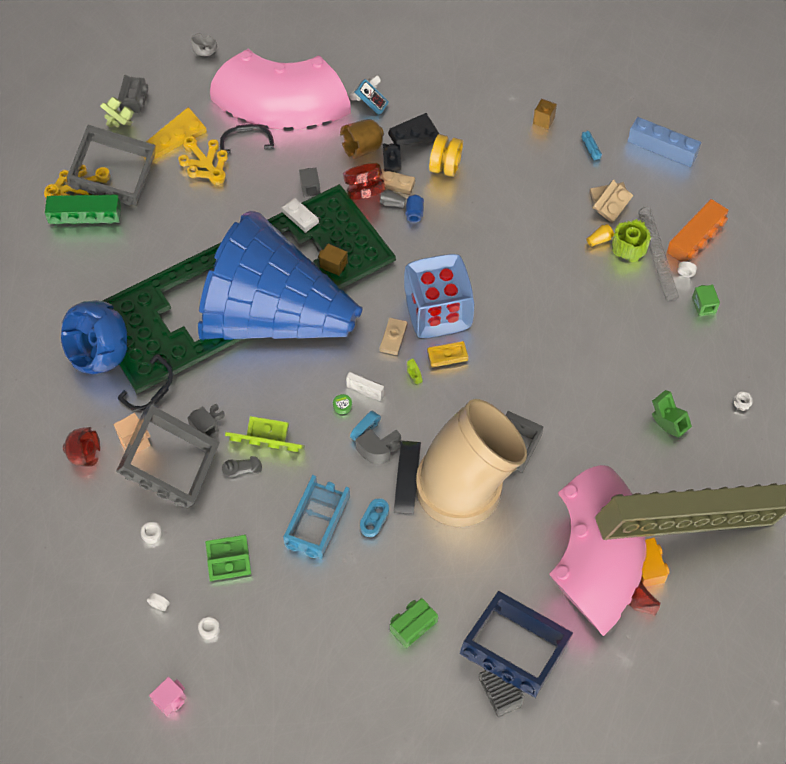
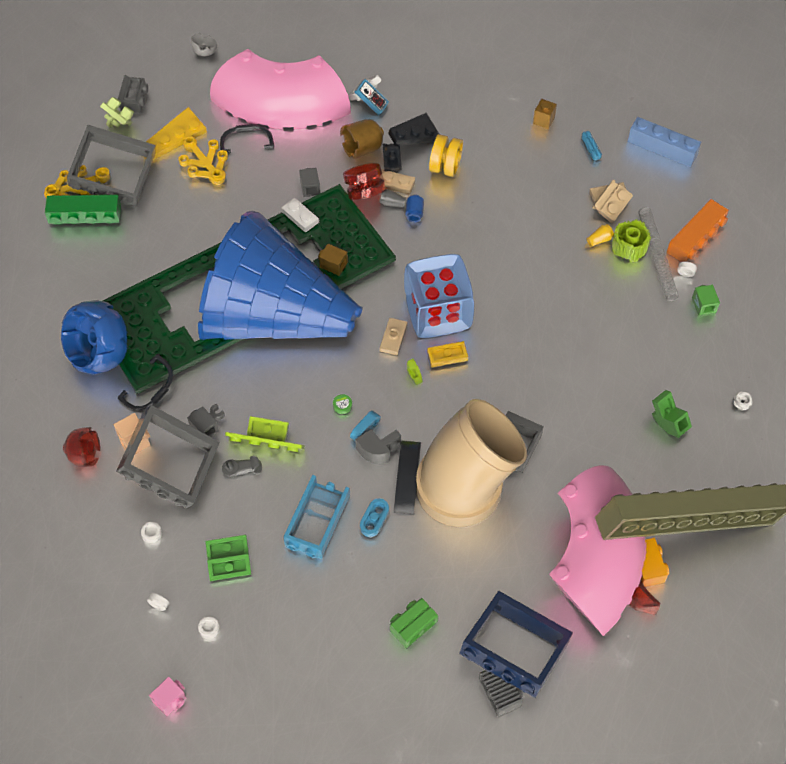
(364, 386): white plate -> none

